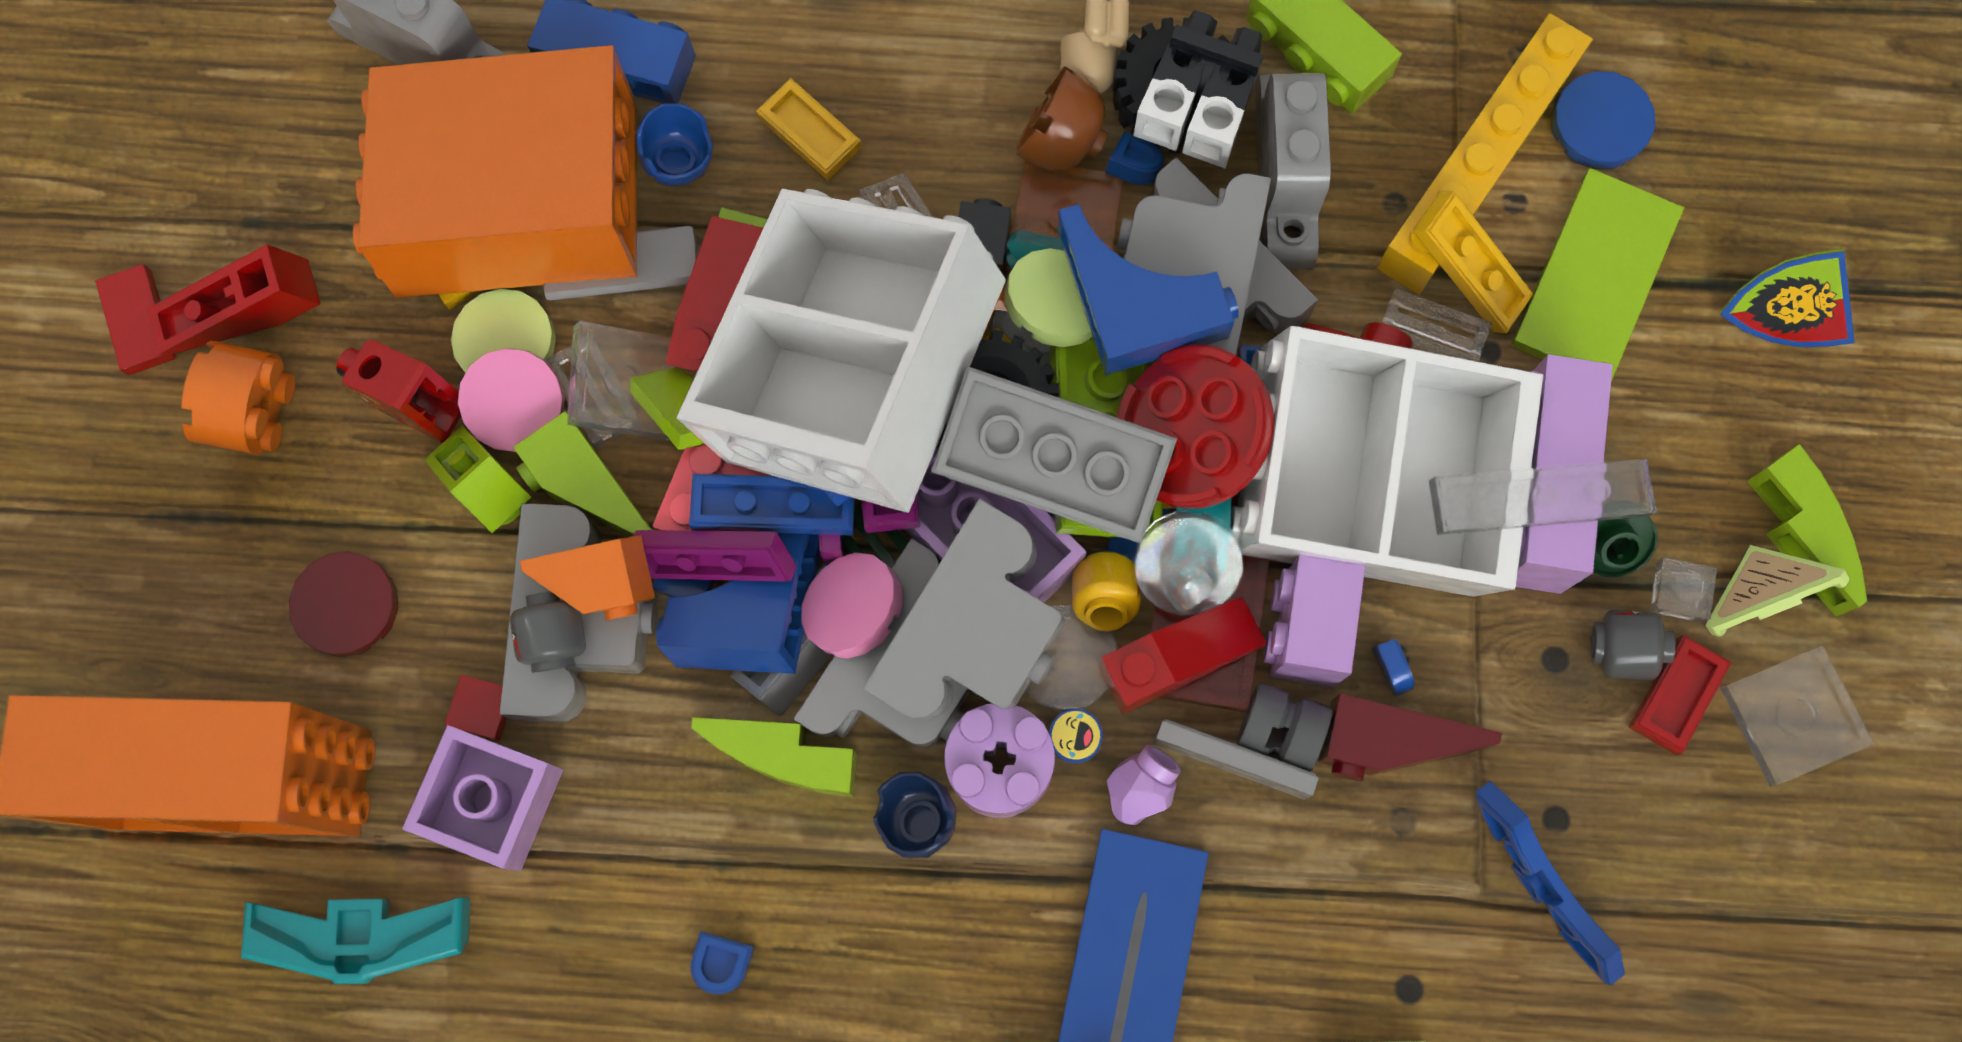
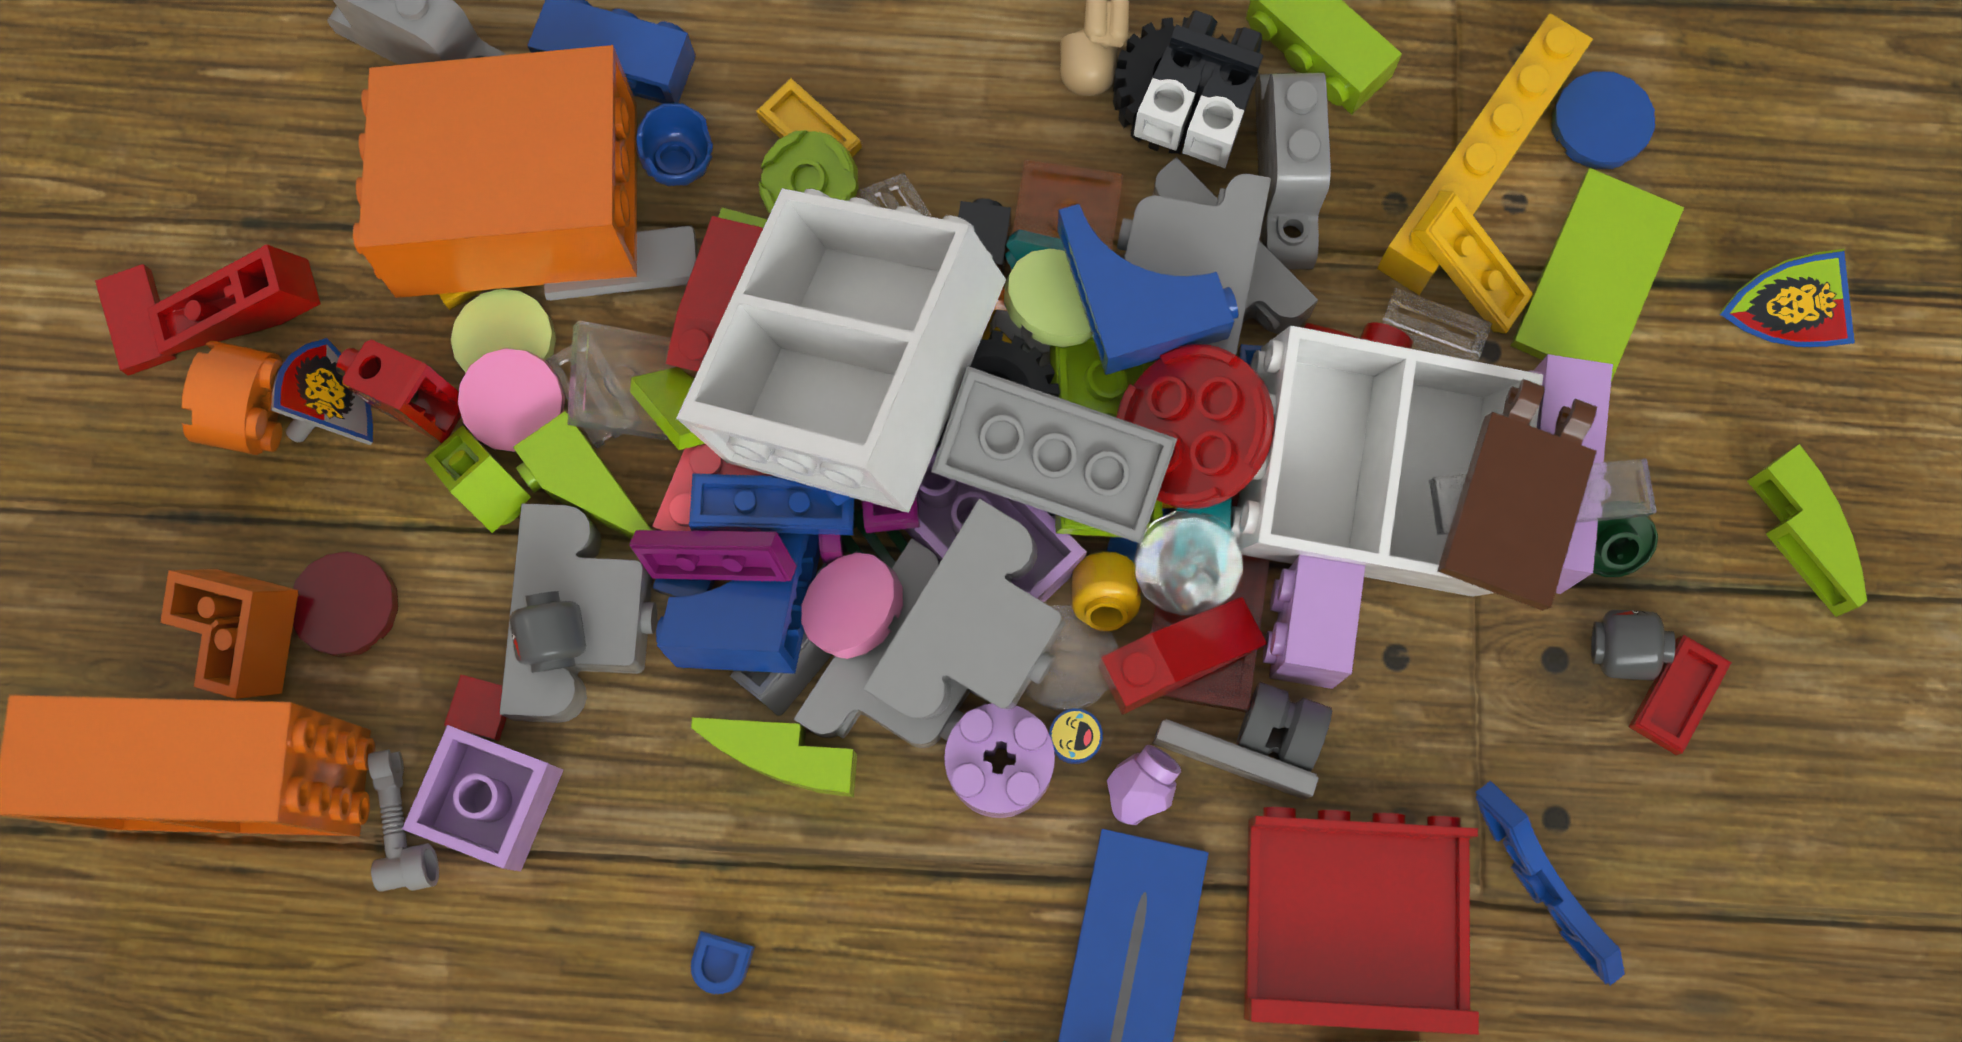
(242, 628): none -> orange brick
(314, 395): none -> shield
(355, 939): teal plate -> none
(403, 865): none -> light grey brick
(597, 576): orange slope -> none
(808, 162): none -> lime tile
(914, 815): dark blue hair -> none
(1065, 124): dark orange cylinder -> none
(1135, 160): blue tile -> none
(1359, 922): none -> red panel
(1384, 738): dark red slope -> none
(1394, 667): blue tile -> none
(1521, 500): none -> reddish brown tile
(1683, 590): clear plate -> none
(1768, 585): tile -> none
(1796, 716): clear tile -> none

